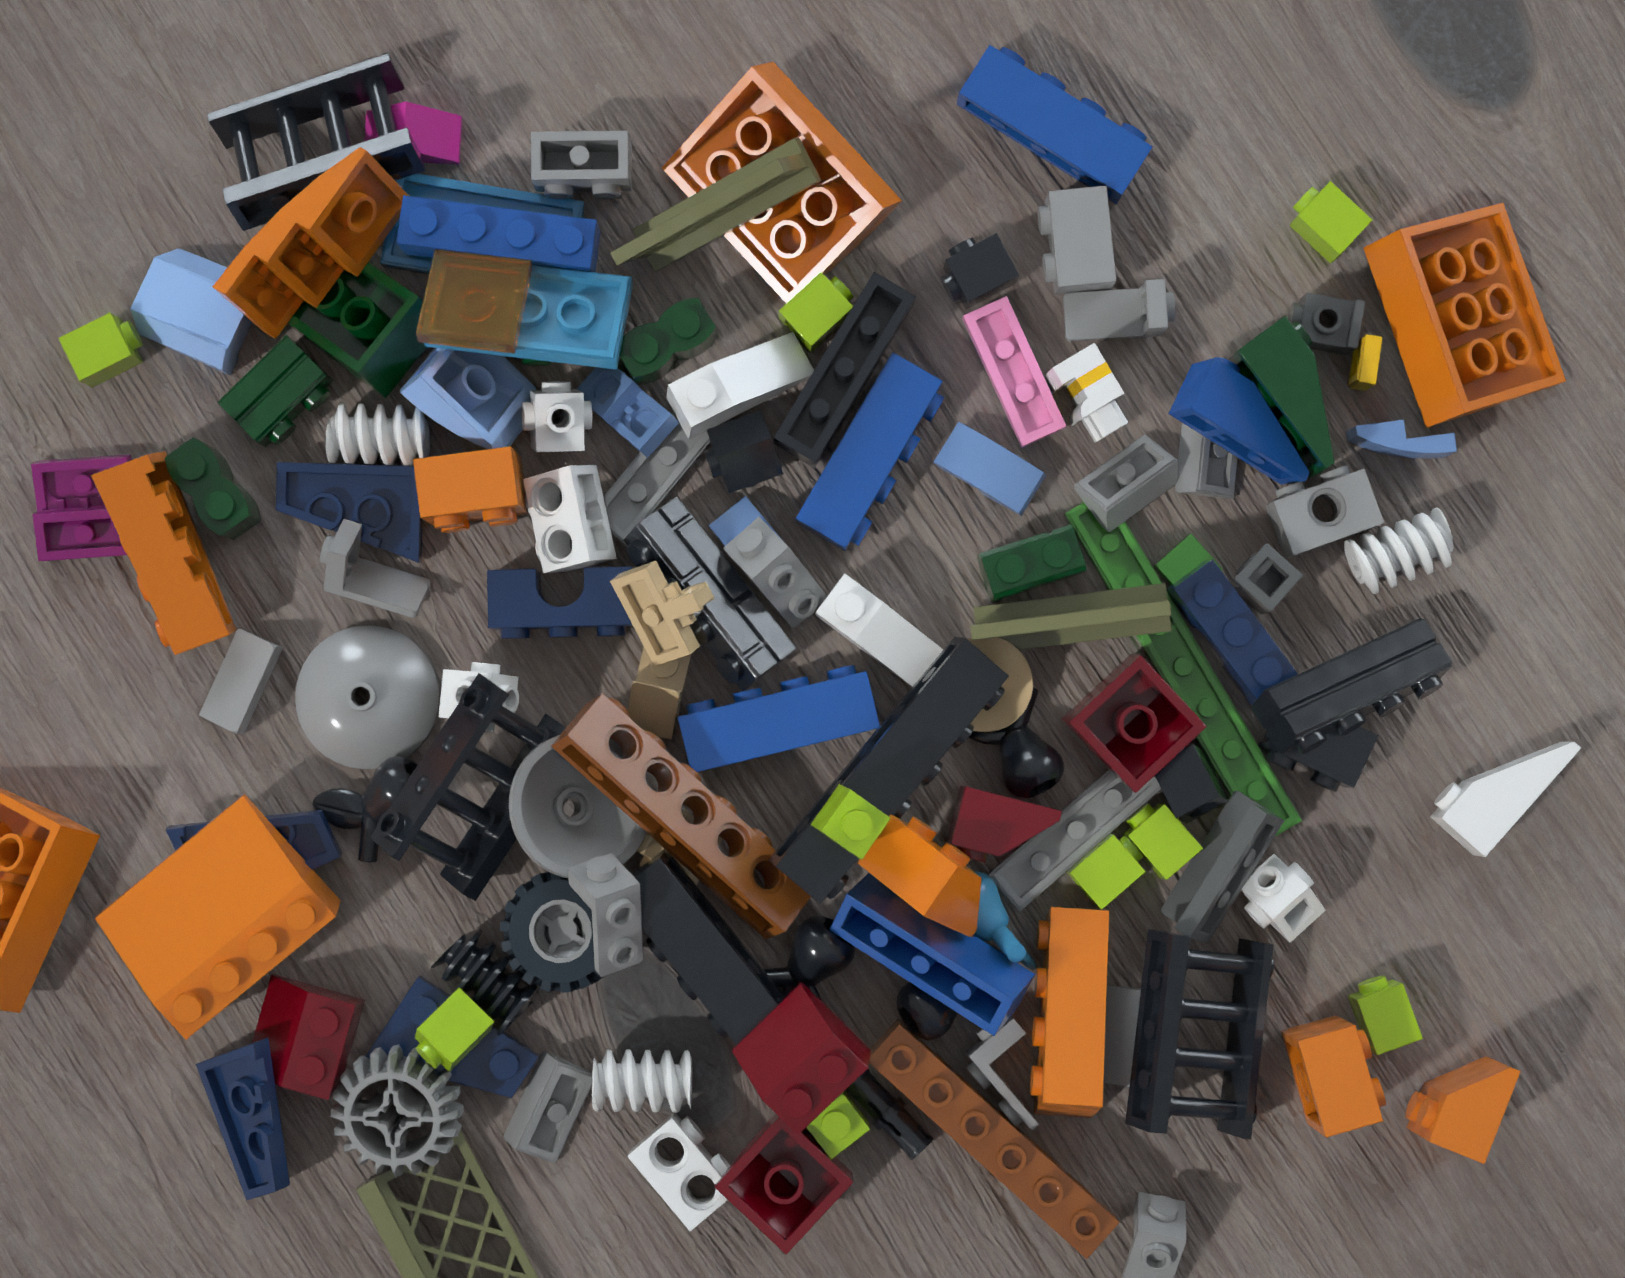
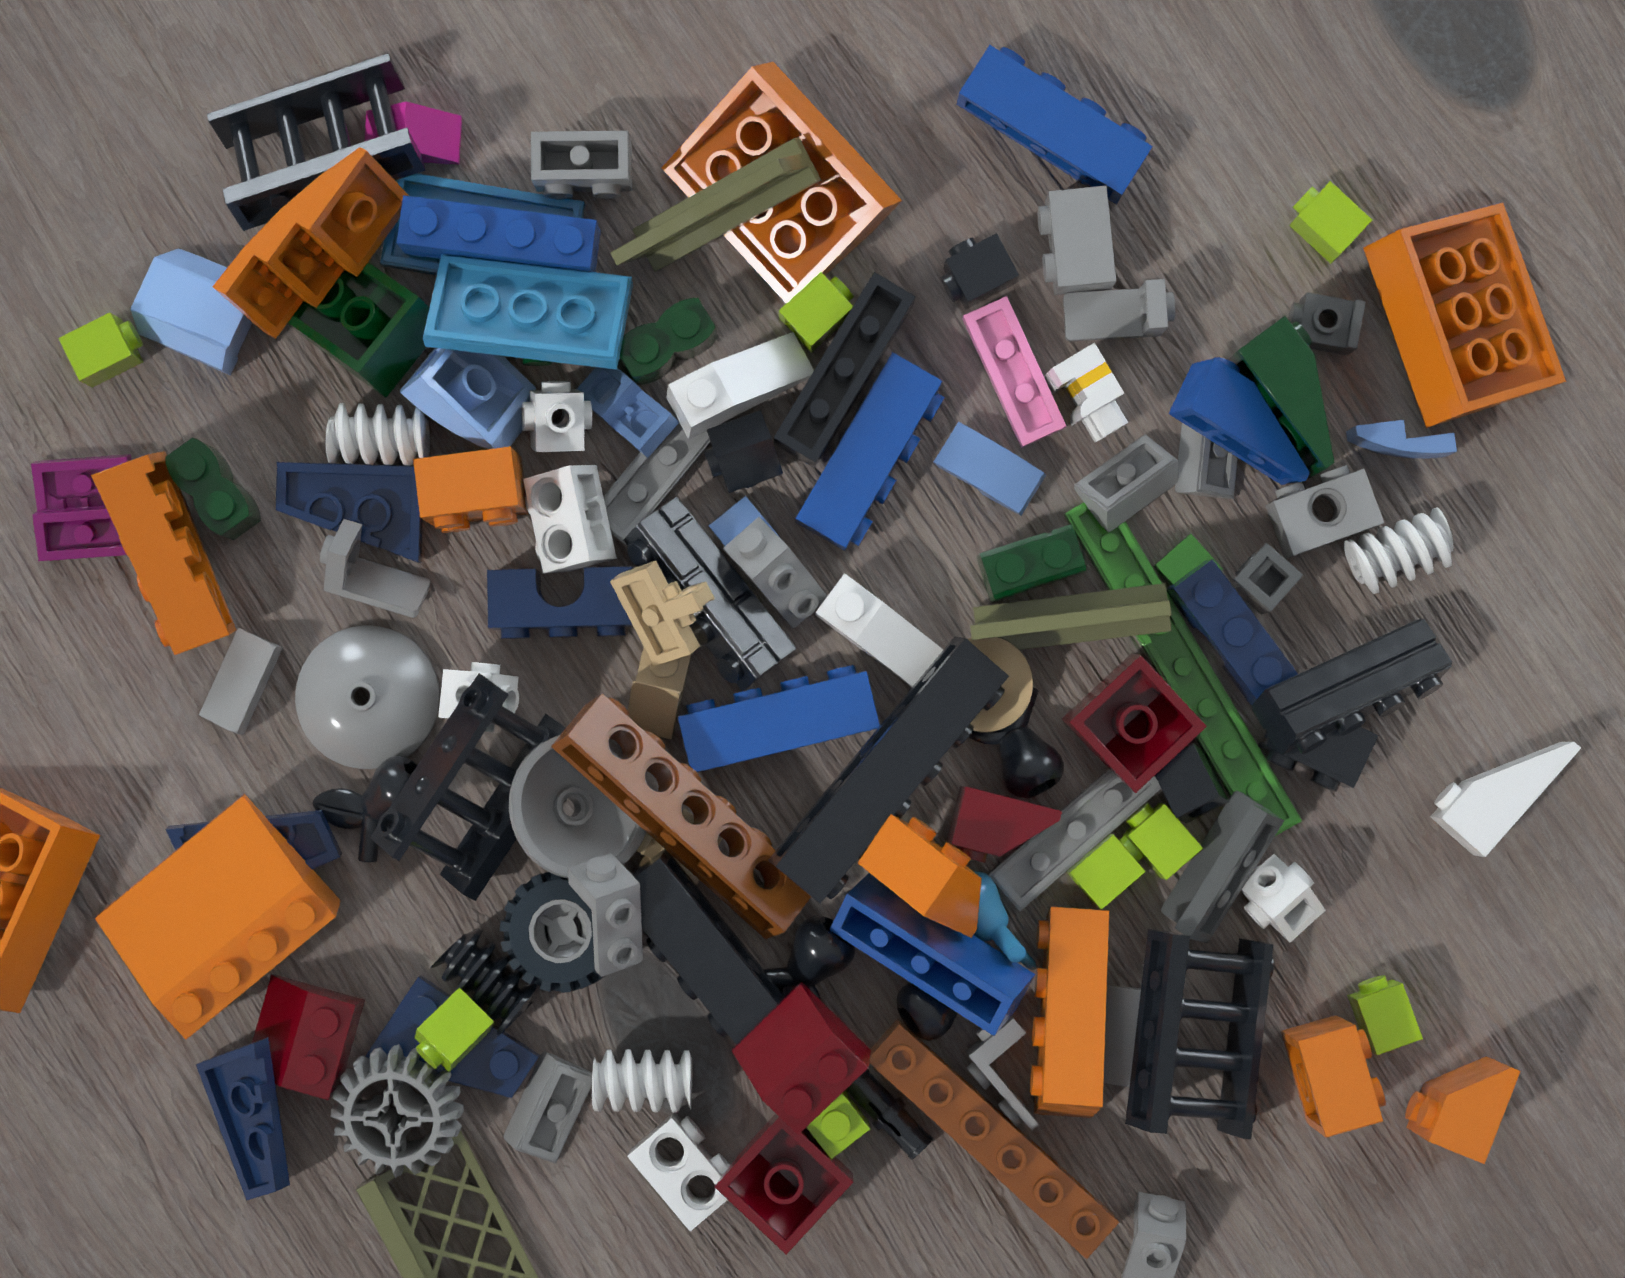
(277, 392): dark green brick -> none
(474, 301): clear orange tile -> none
(850, 821): lime brick -> none
(1365, 363): yellow tile -> none

